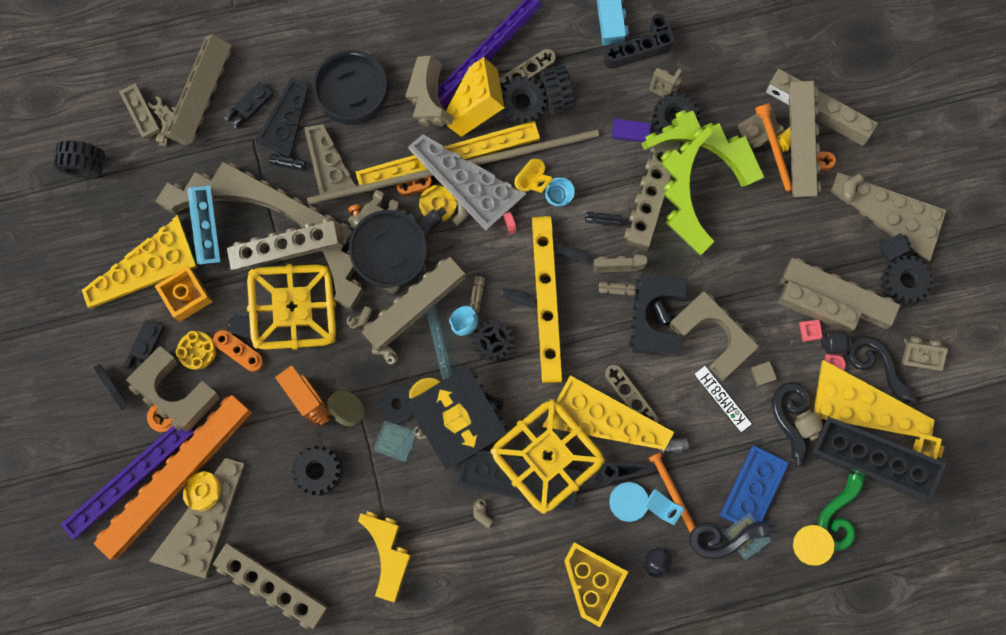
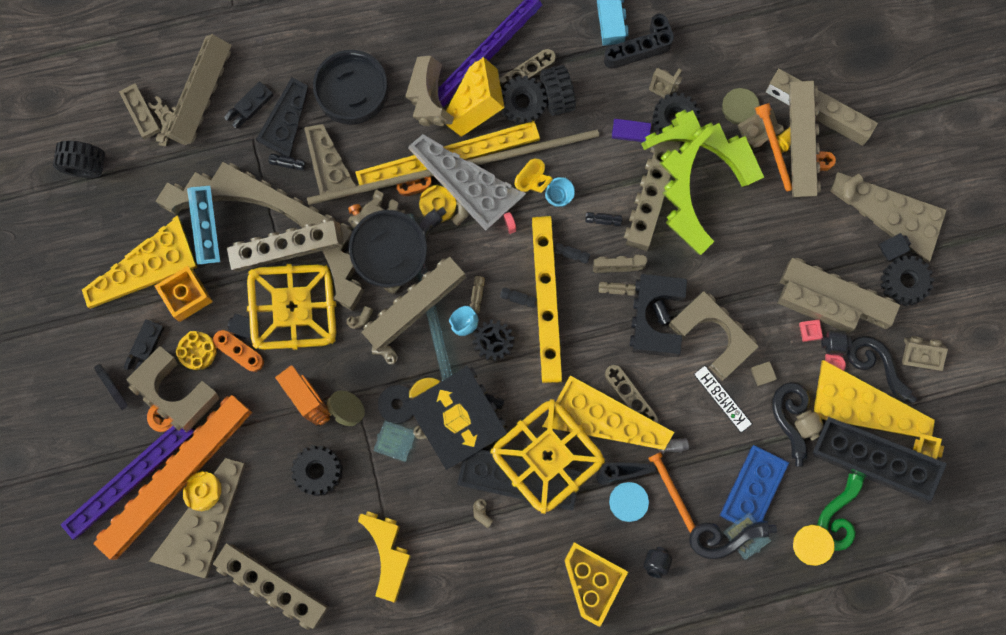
(663, 507): medium azure bracket -> none
(739, 105): none -> olive tile

